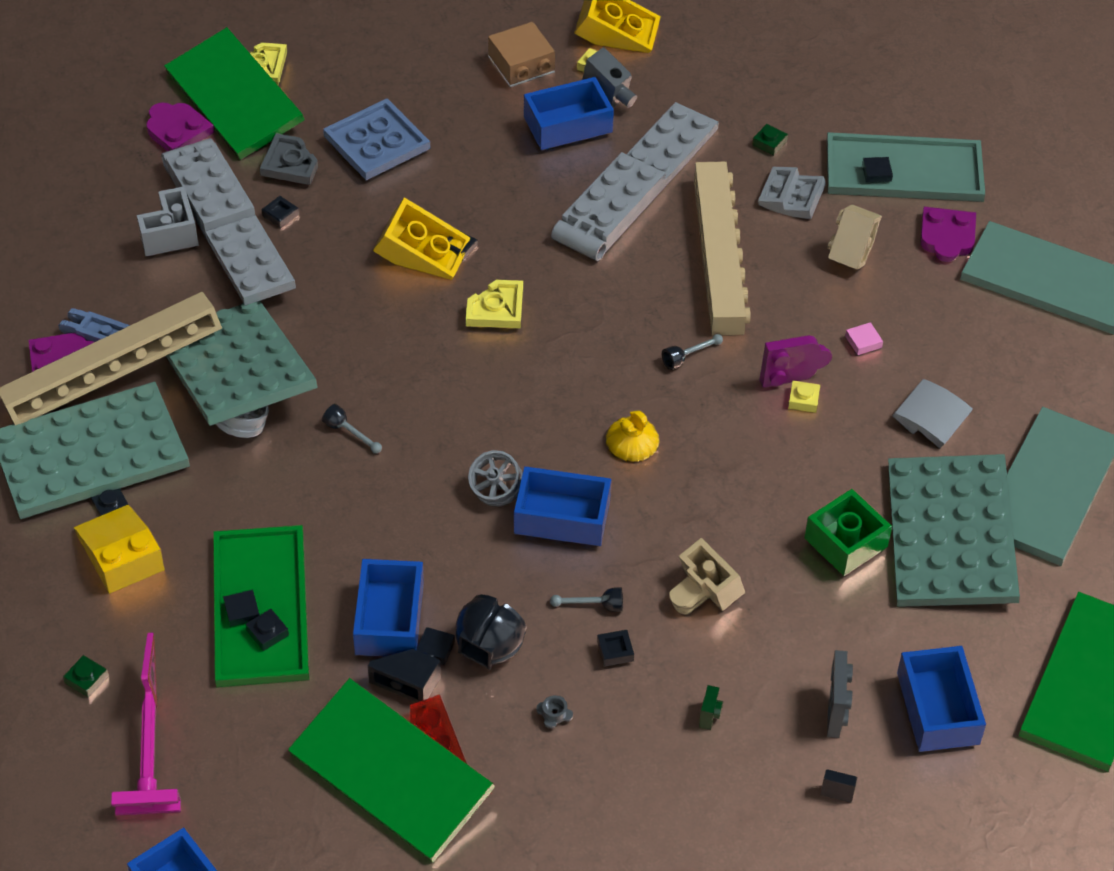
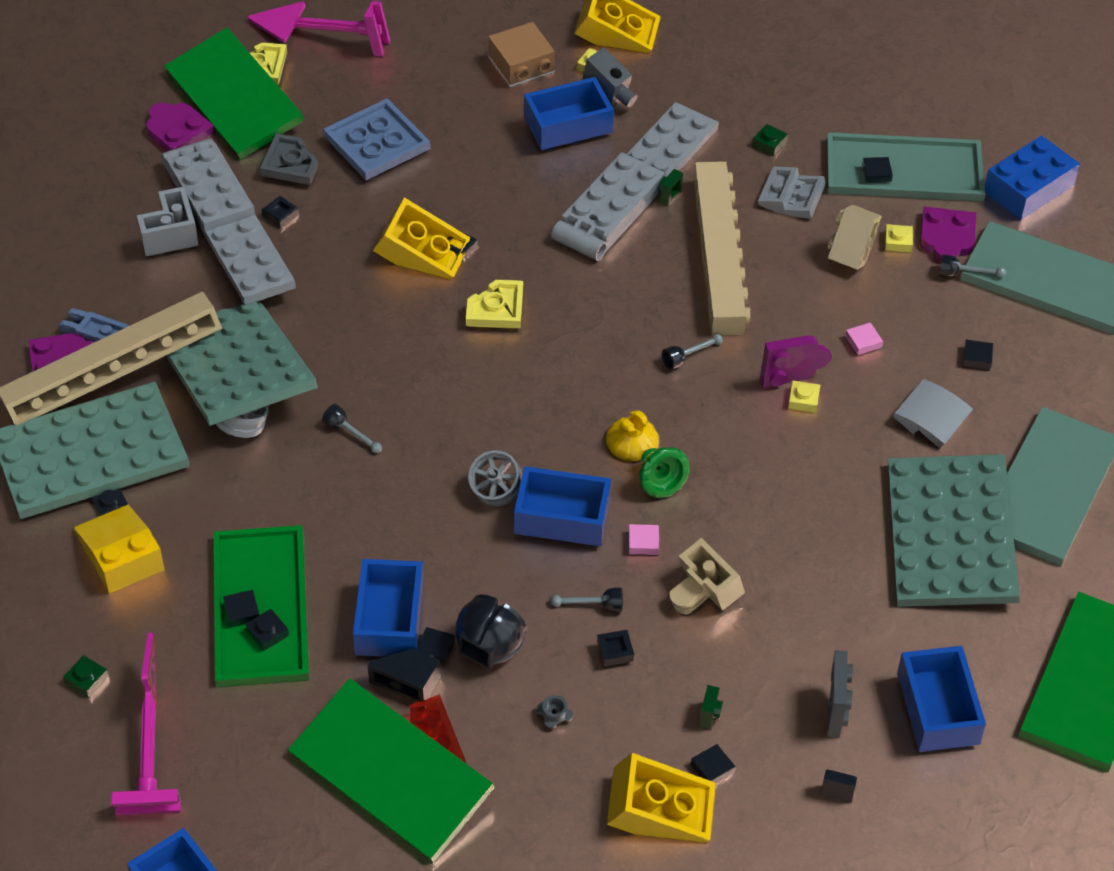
(282, 21): none -> dark pink piece
(644, 539): none -> bright pink tile
(660, 801): none -> yellow slope
(663, 471): none -> green hair
(670, 187): none -> dark green plate
(713, 764): none -> black tile
(848, 532): green brick -> none
(898, 238): none -> light yellow plate
(951, 266): none -> hinge
(978, 354): none -> black tile
(1031, 177): none -> blue piece

